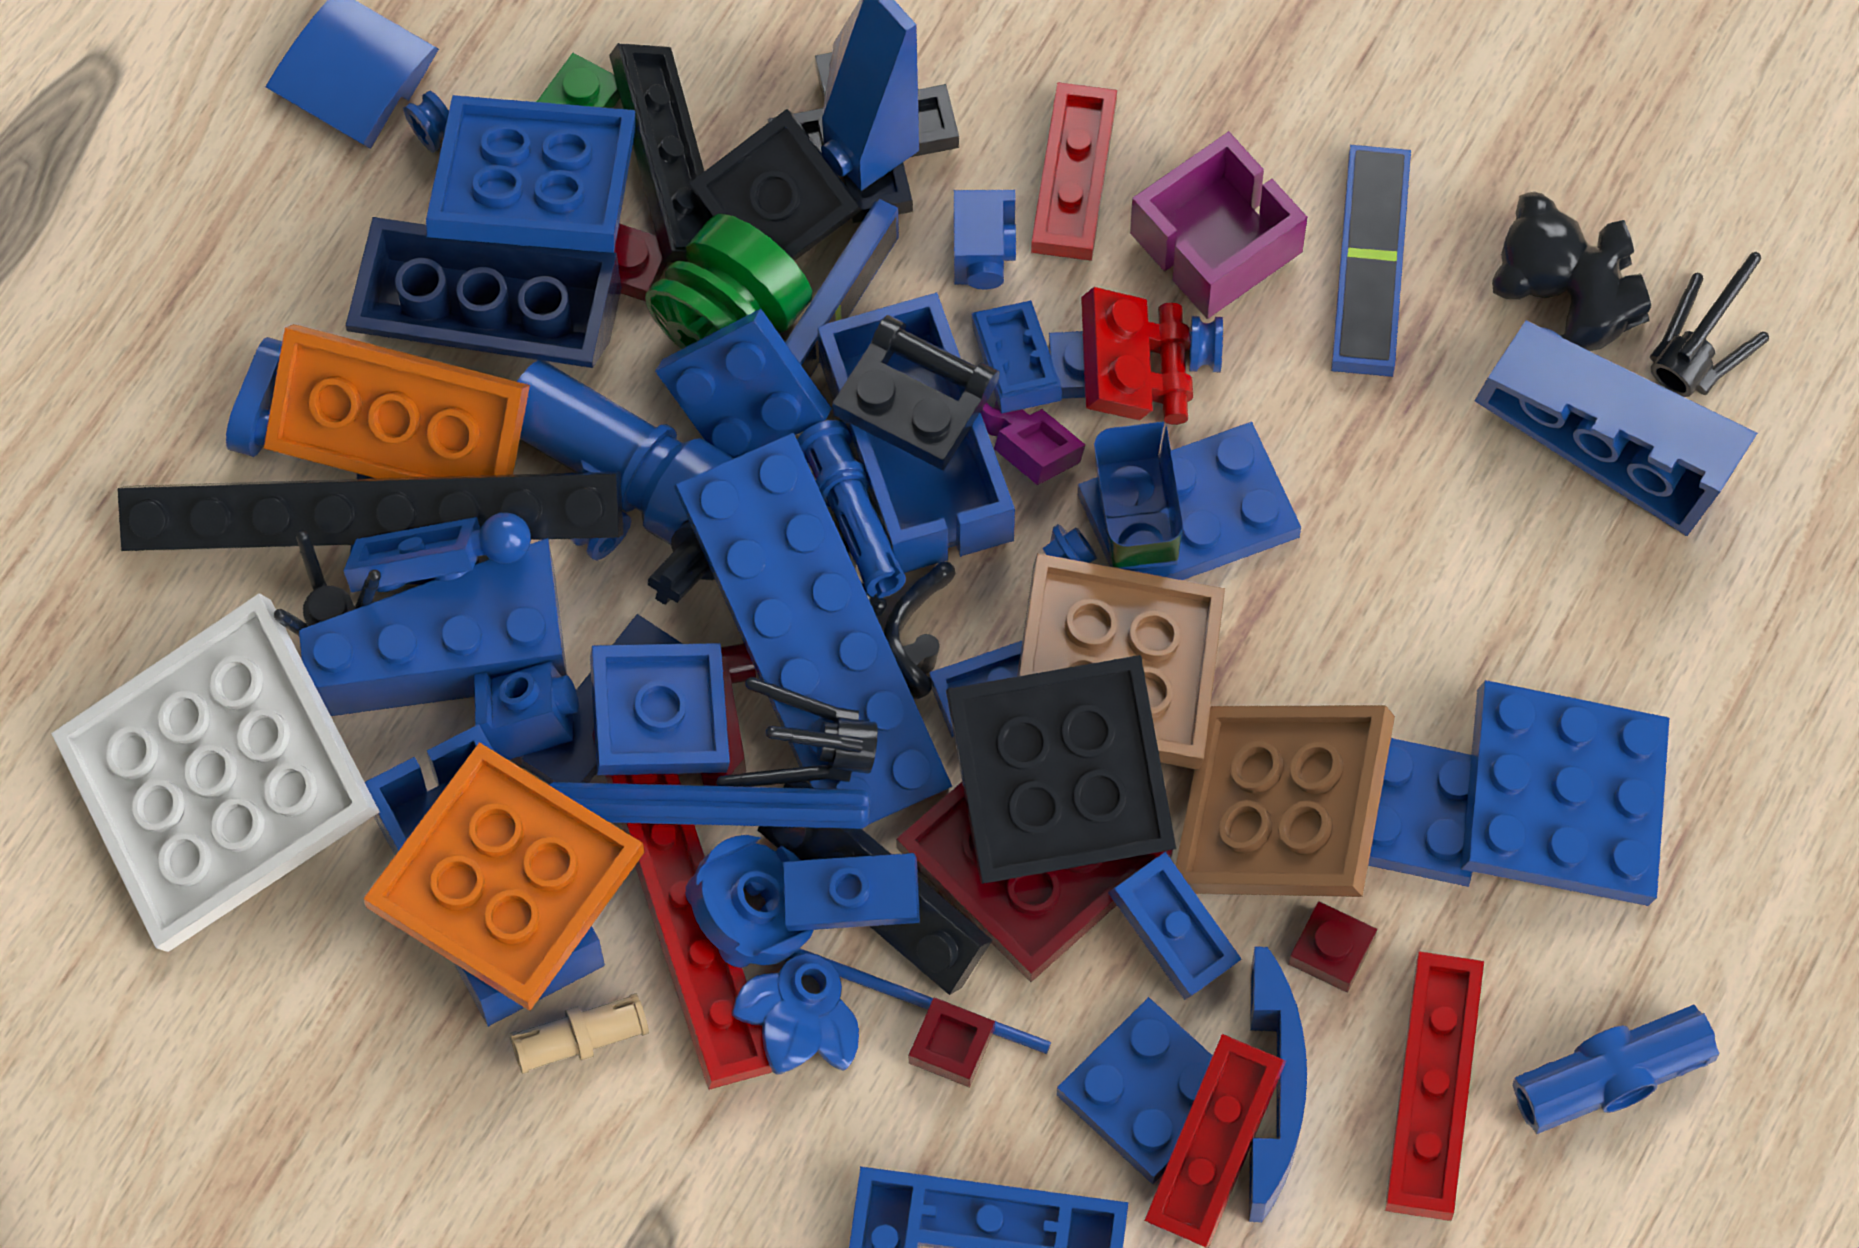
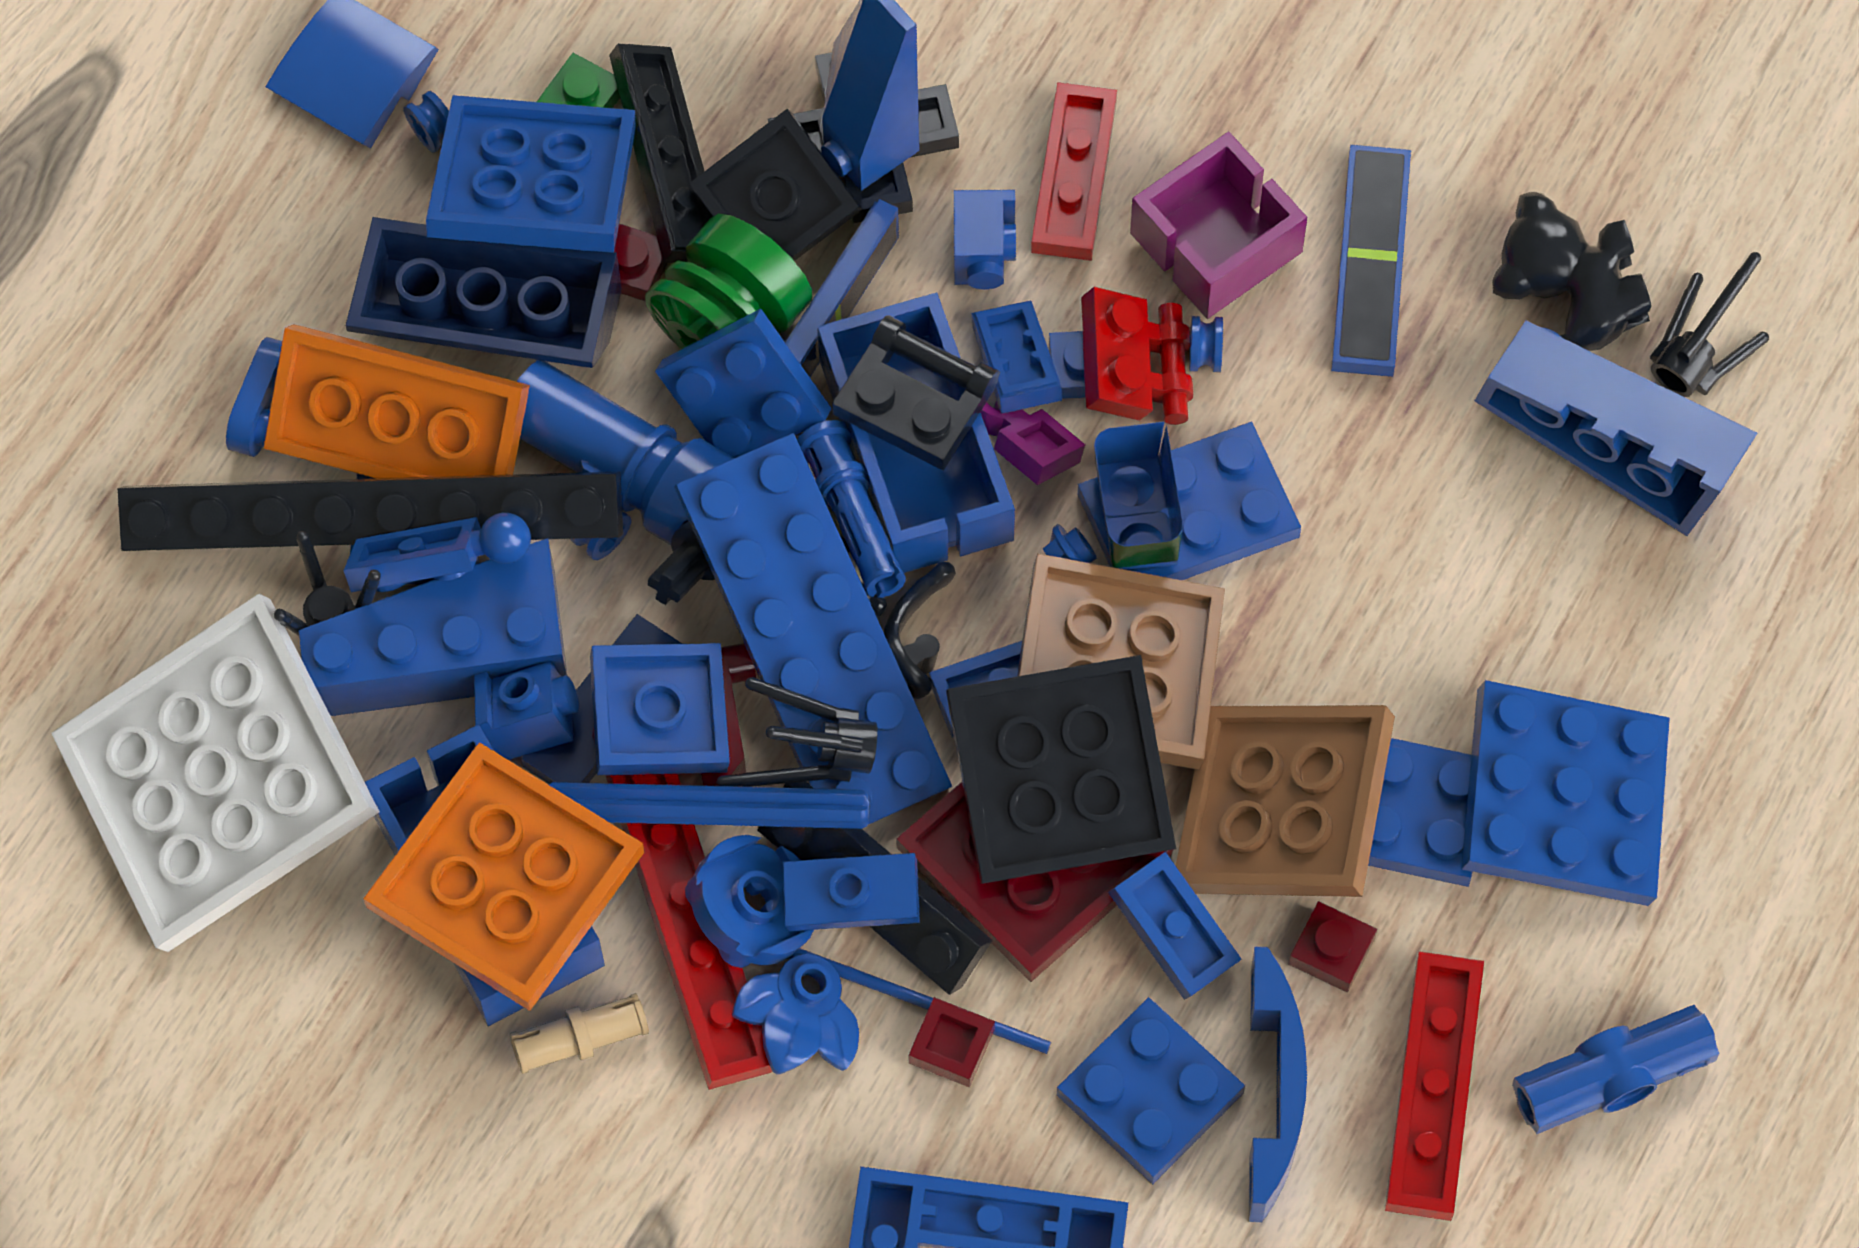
(1215, 1141): red plate -> none

